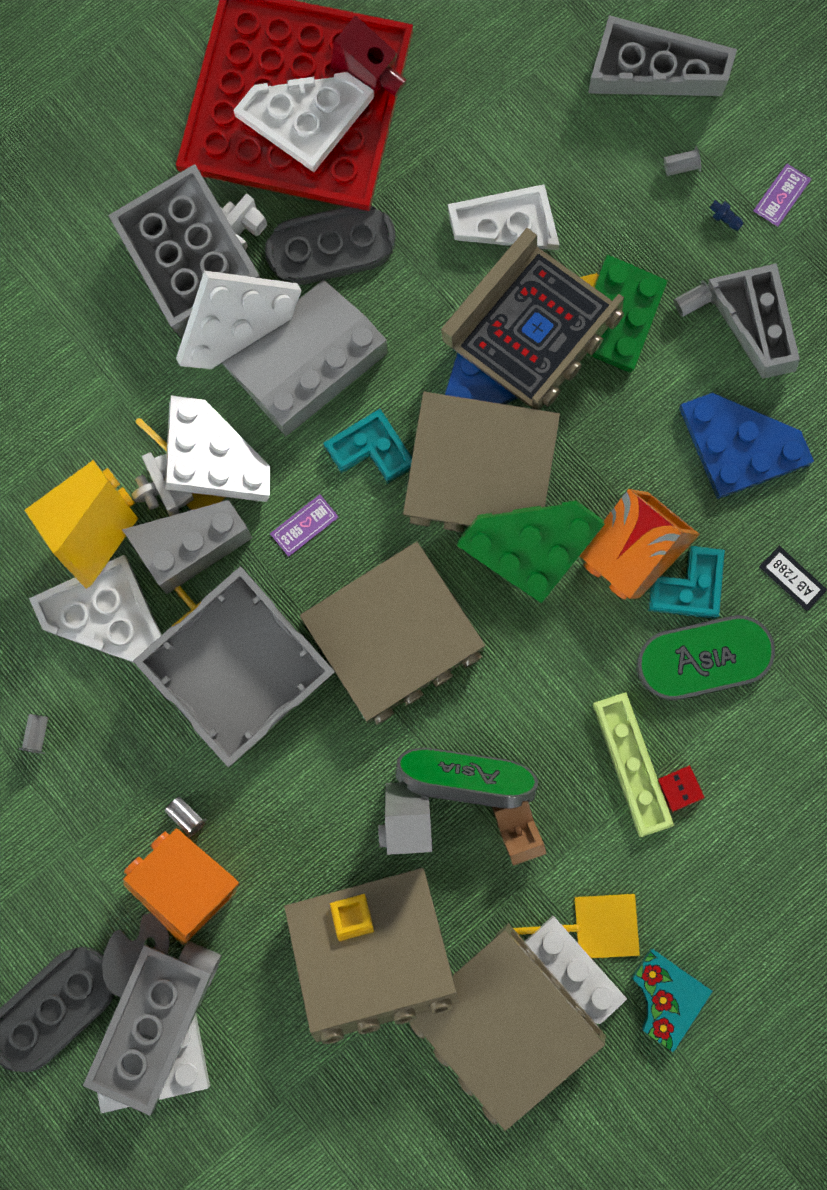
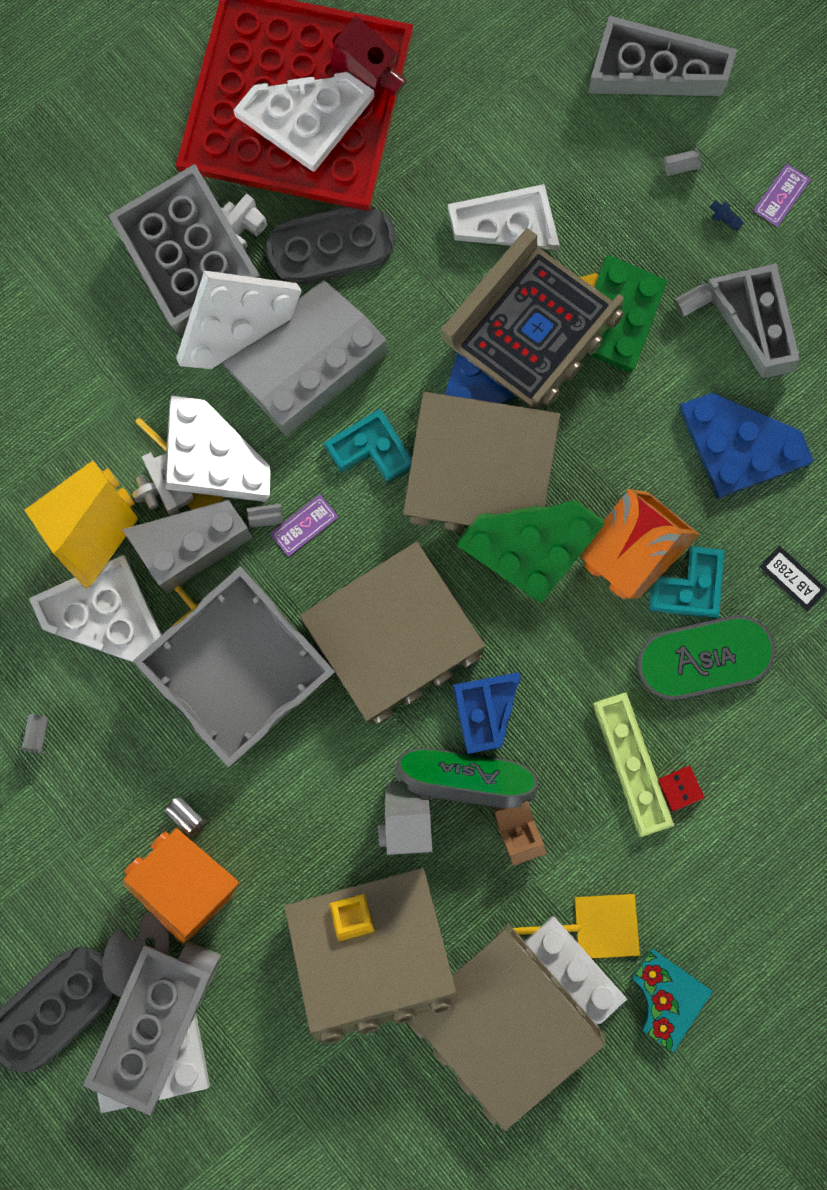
(265, 515): none -> light grey piece
(485, 710): none -> blue wing

